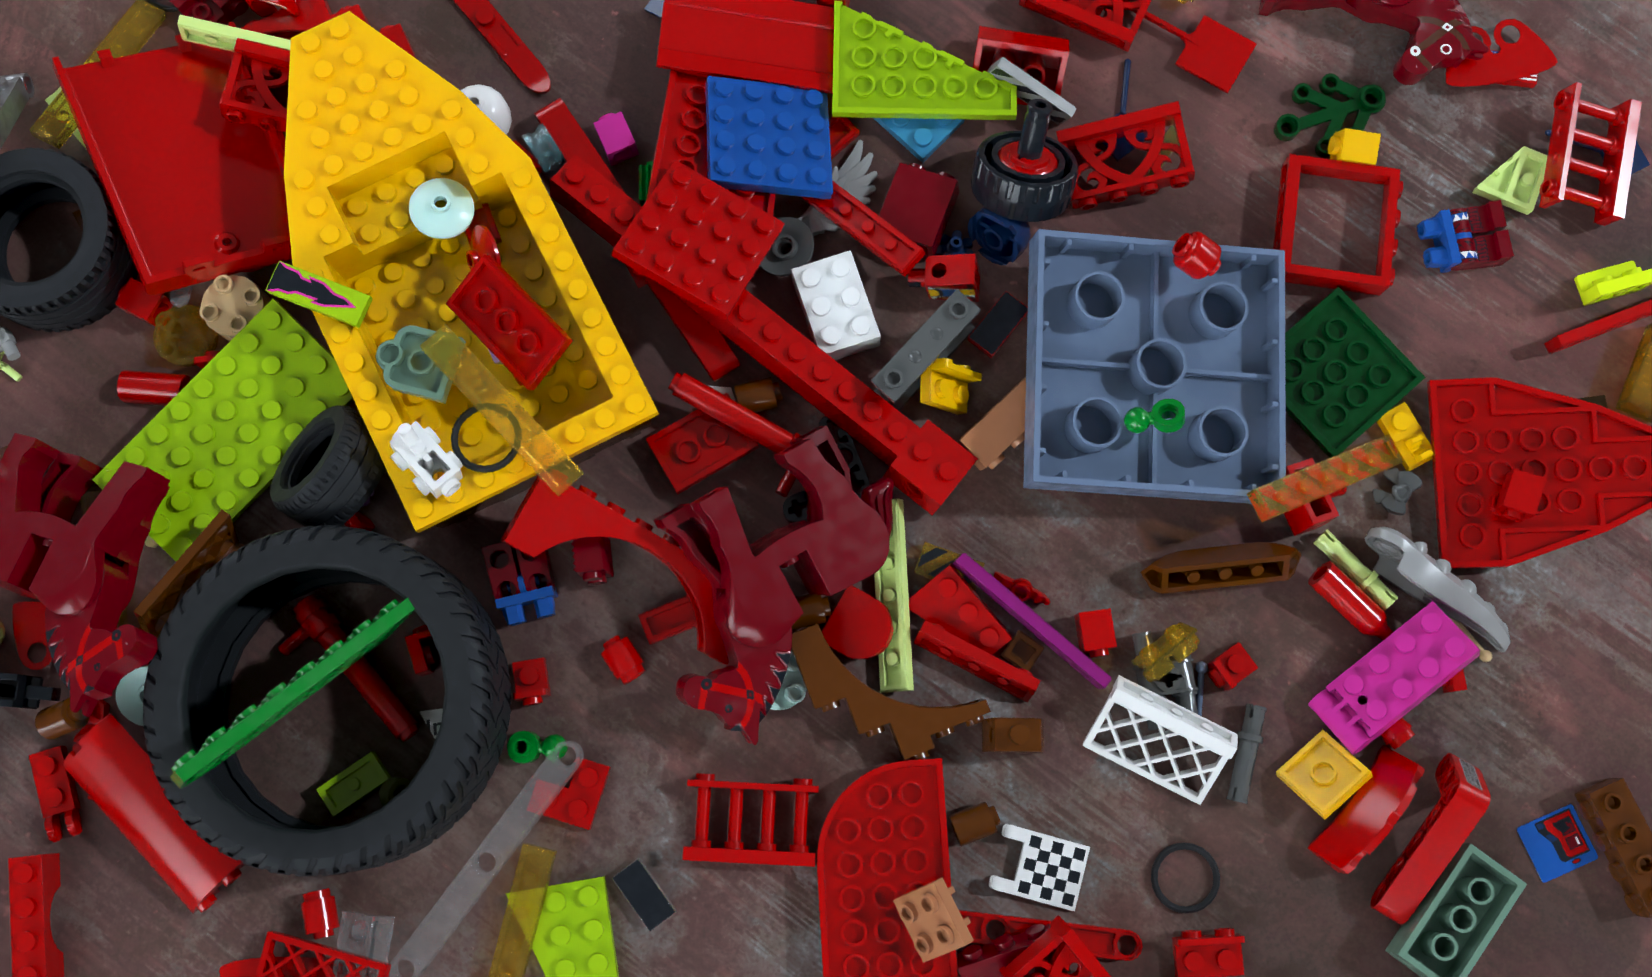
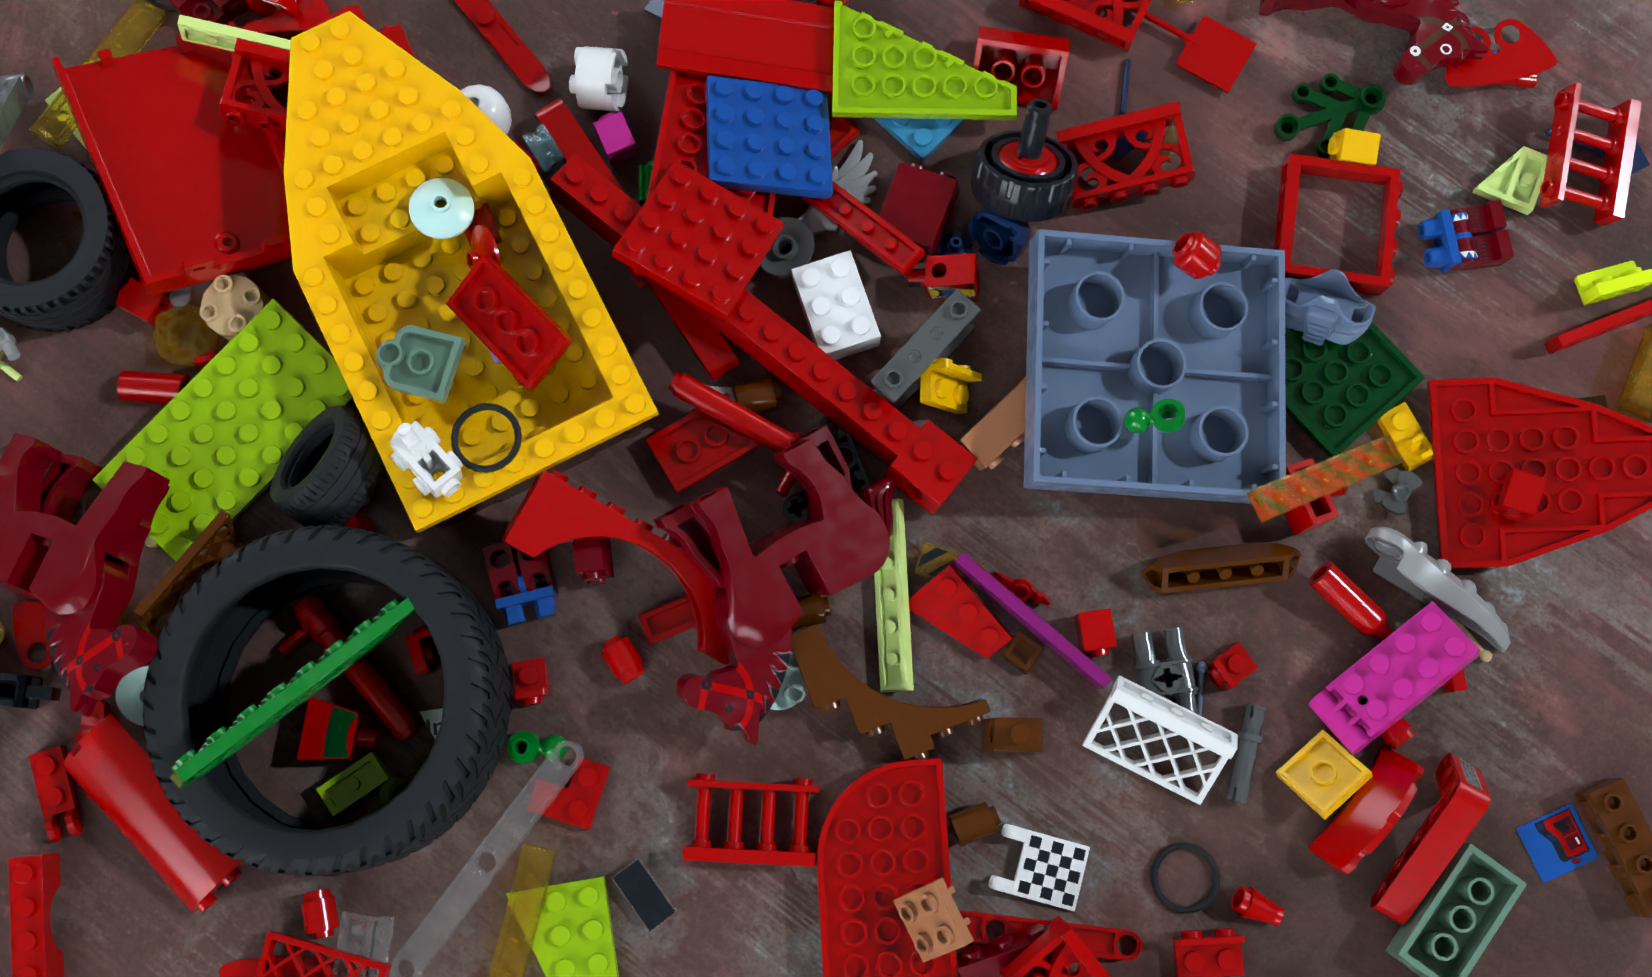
(59, 720): reddish brown brick -> none
(319, 294): tile -> none
(334, 733): none -> red torso
(501, 410): clear yellow tile -> none
(599, 78): none -> white brick
(859, 625): red tile -> none
(997, 672): red plate -> none
(998, 324): black tile -> none
(1029, 89): light grey tile -> none
(1177, 641): clear yellow hinge -> none
(1255, 906): none -> red cone
(1326, 308): none -> sand blue piece
(1356, 570): yellowish green pin -> none

